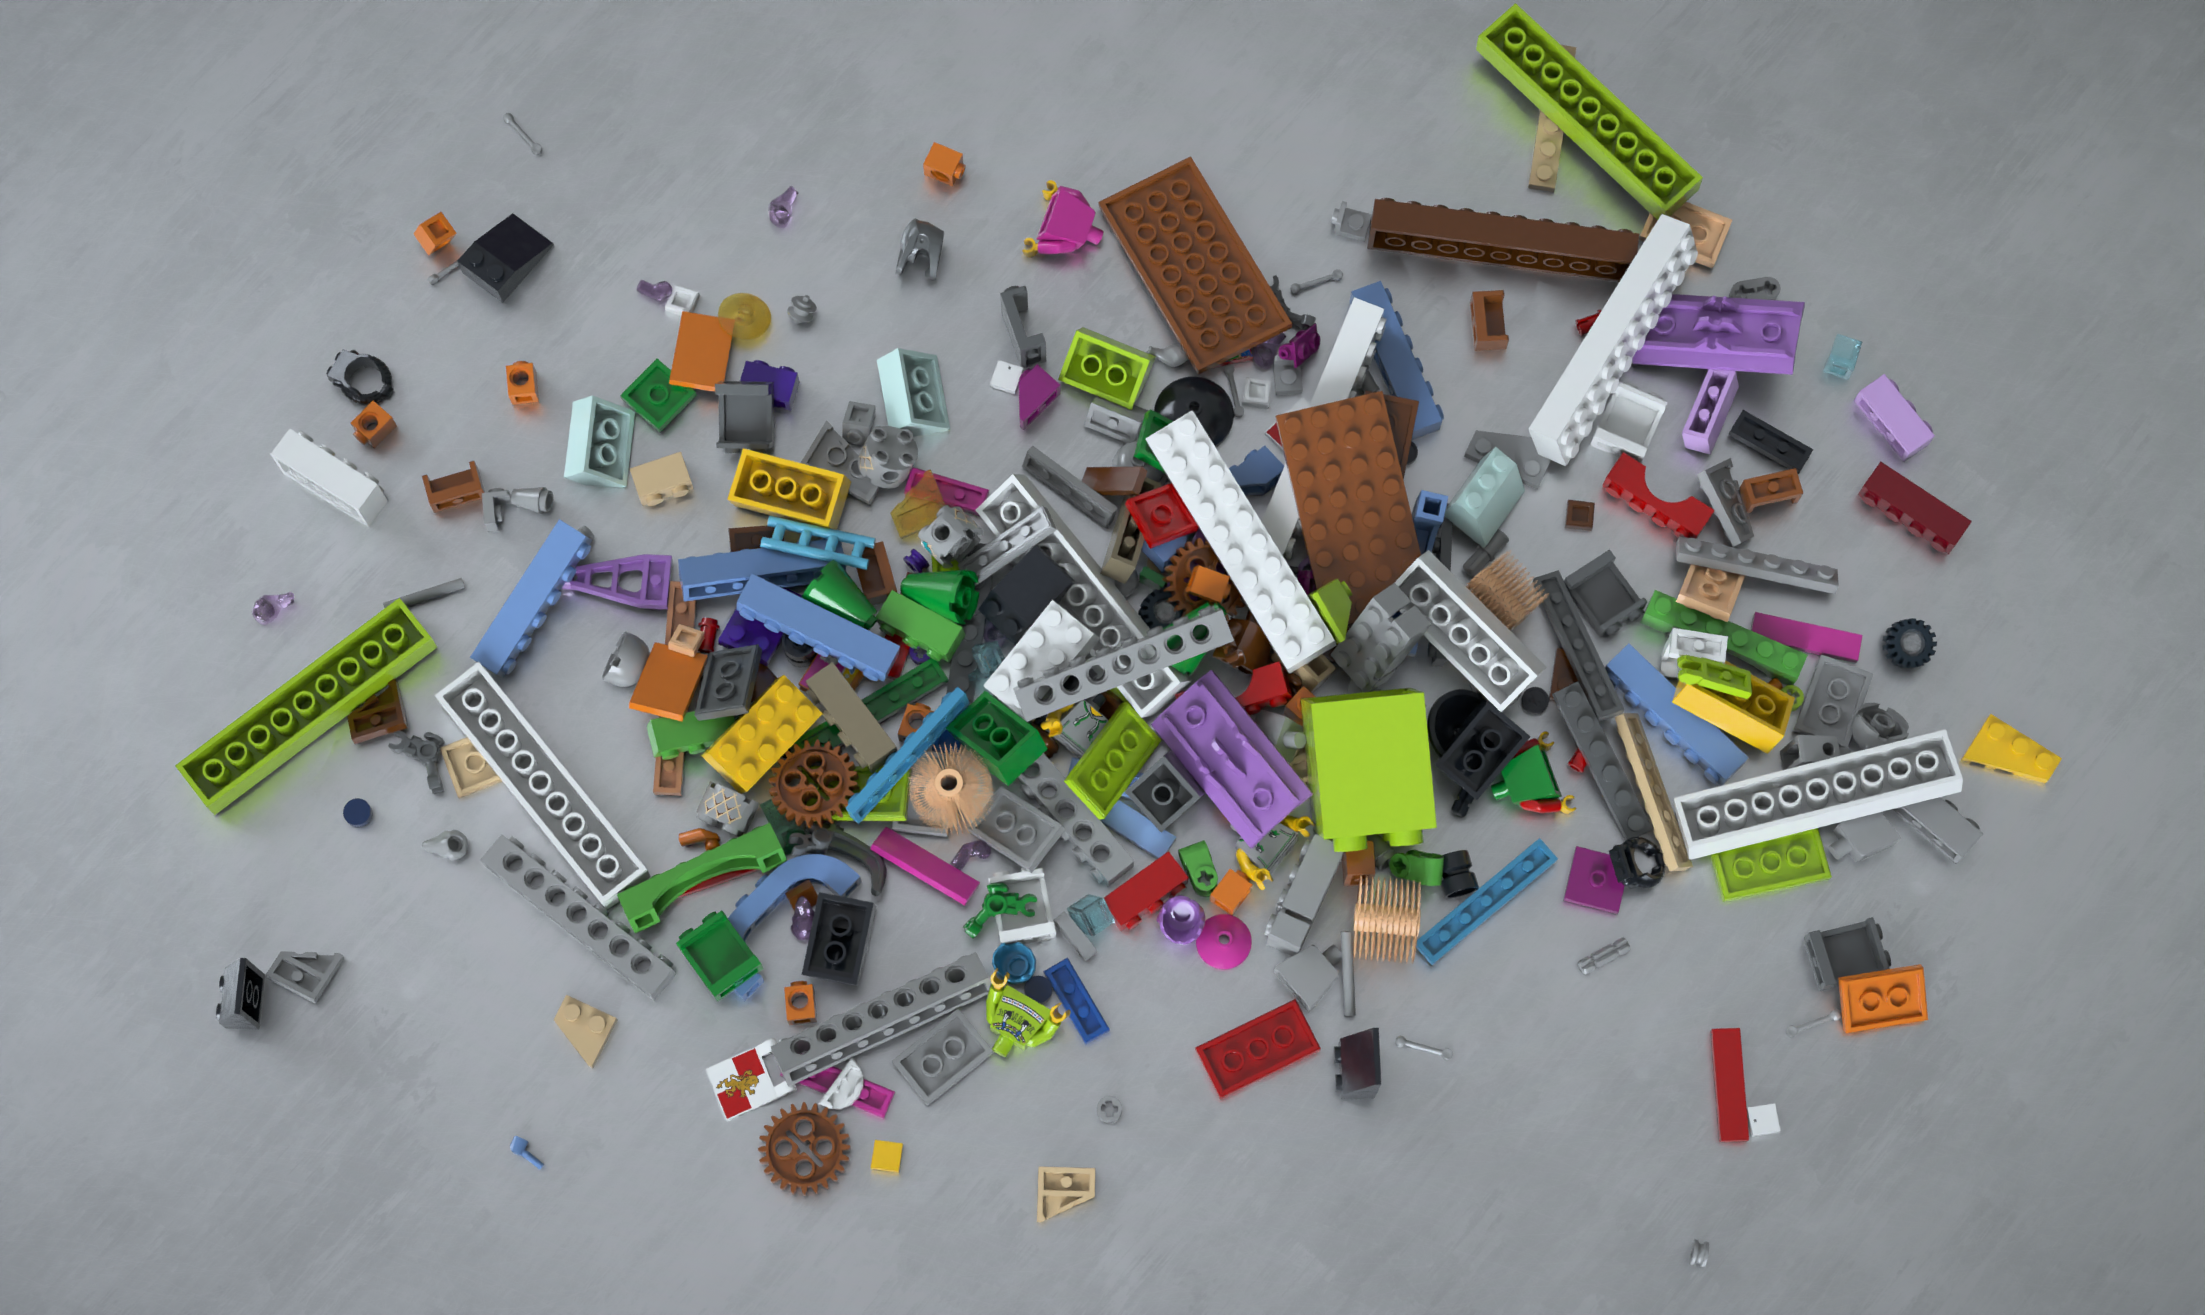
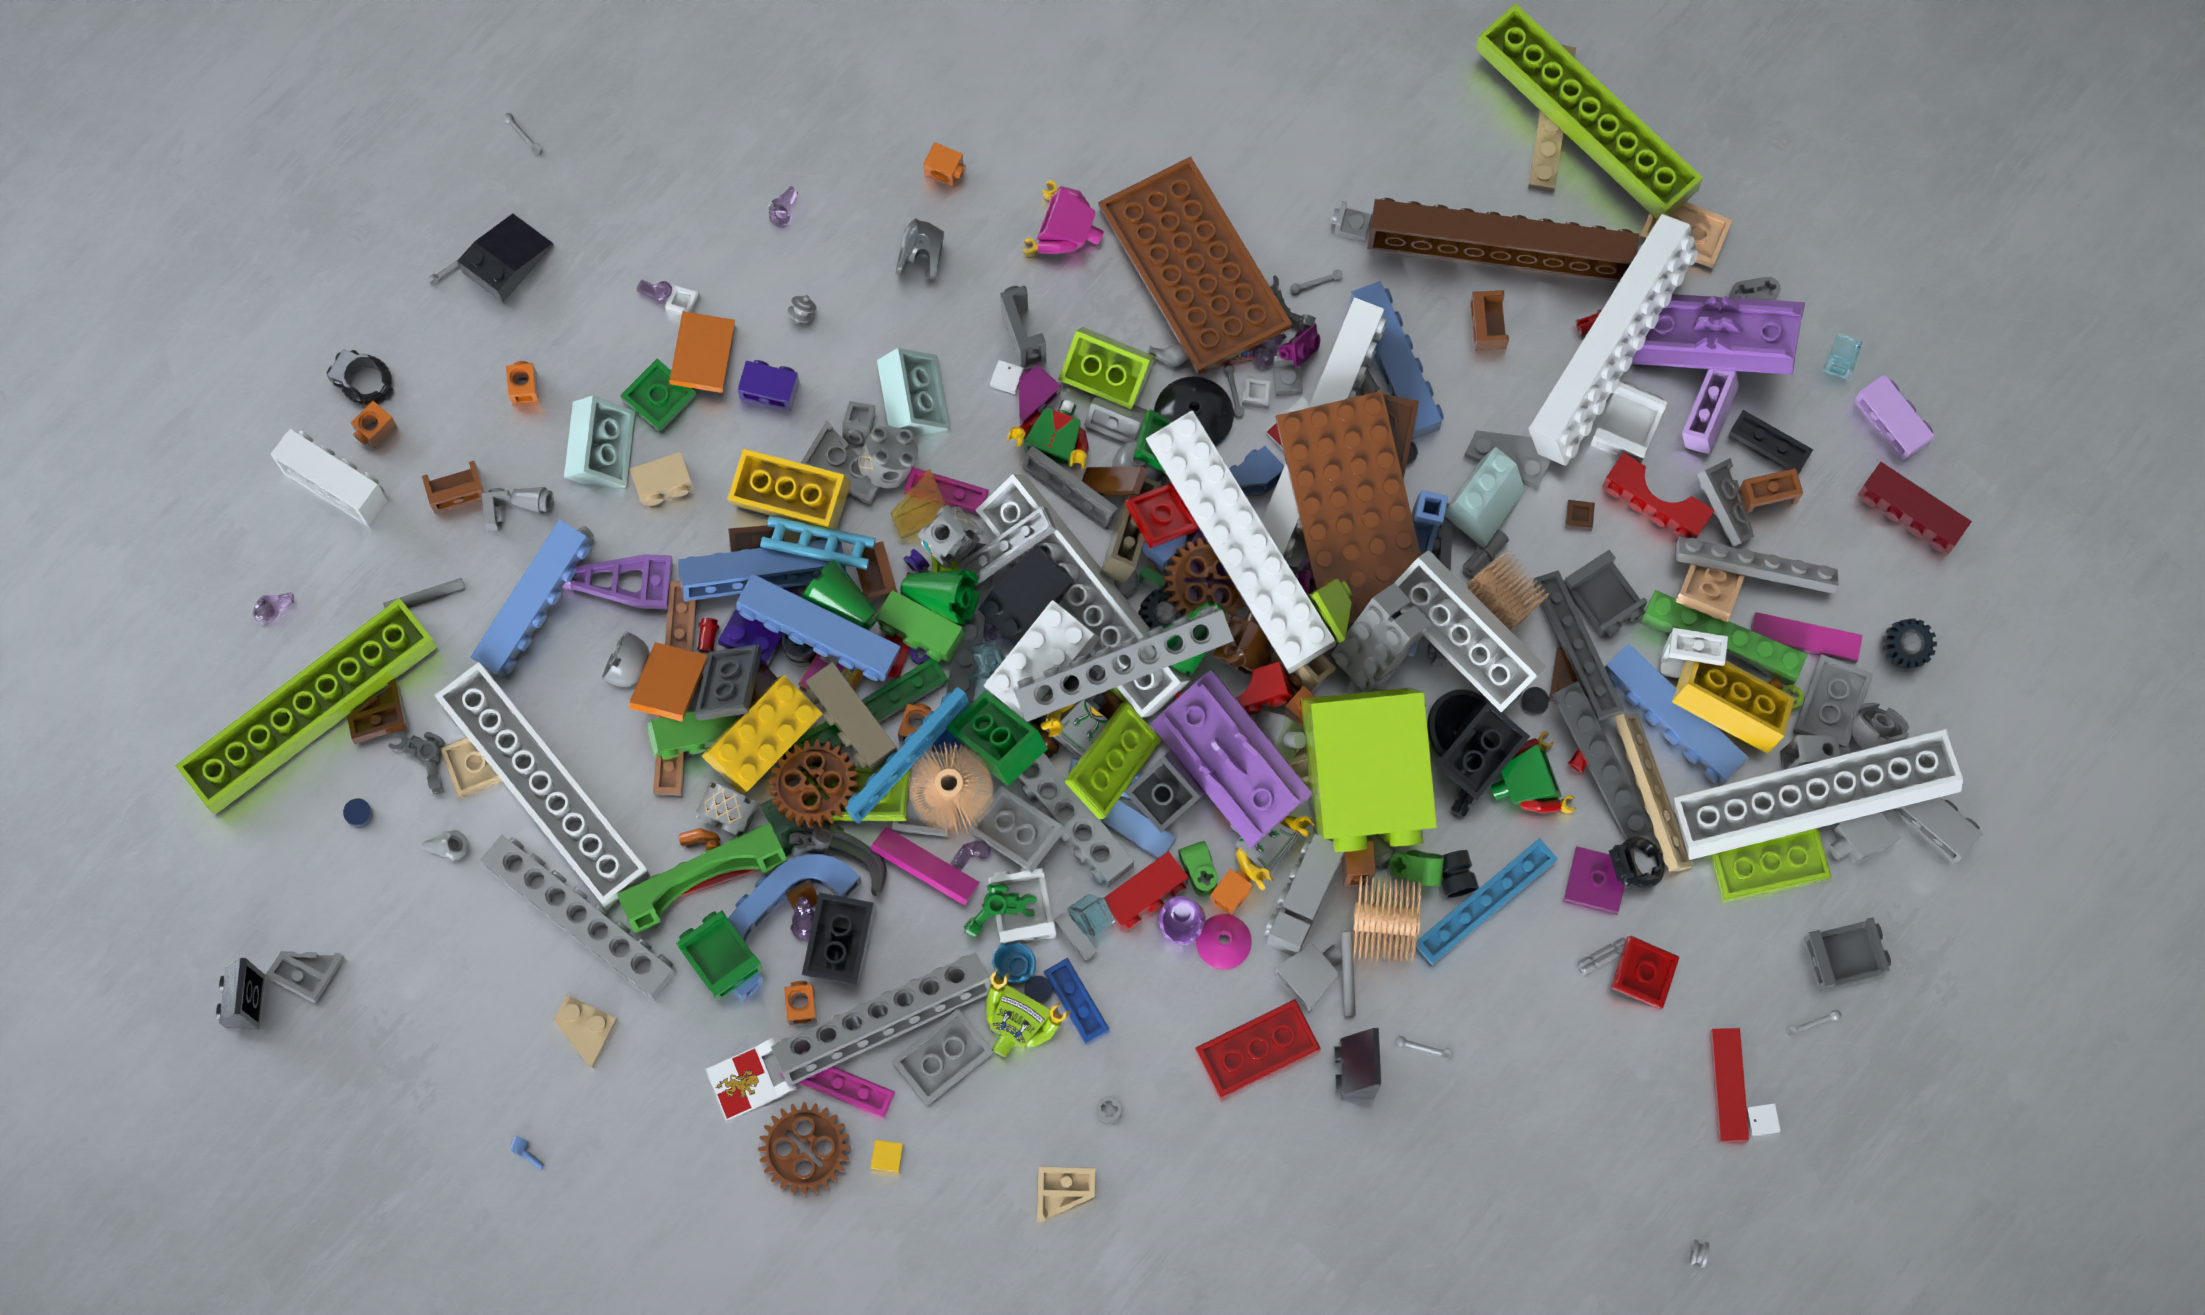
(434, 233): orange brick -> none
(686, 640): light nougat tile -> none
(741, 324): clear yellow dish -> none
(745, 415): dark grey panel -> none
(845, 1088): white tile -> none
(1055, 435): none -> torso
(1208, 584): orange brick -> none
(1645, 972): none -> red tile
(1715, 675): lime hinge -> none
(1883, 998): orange tile -> none
(2010, 750): yellow wing -> none

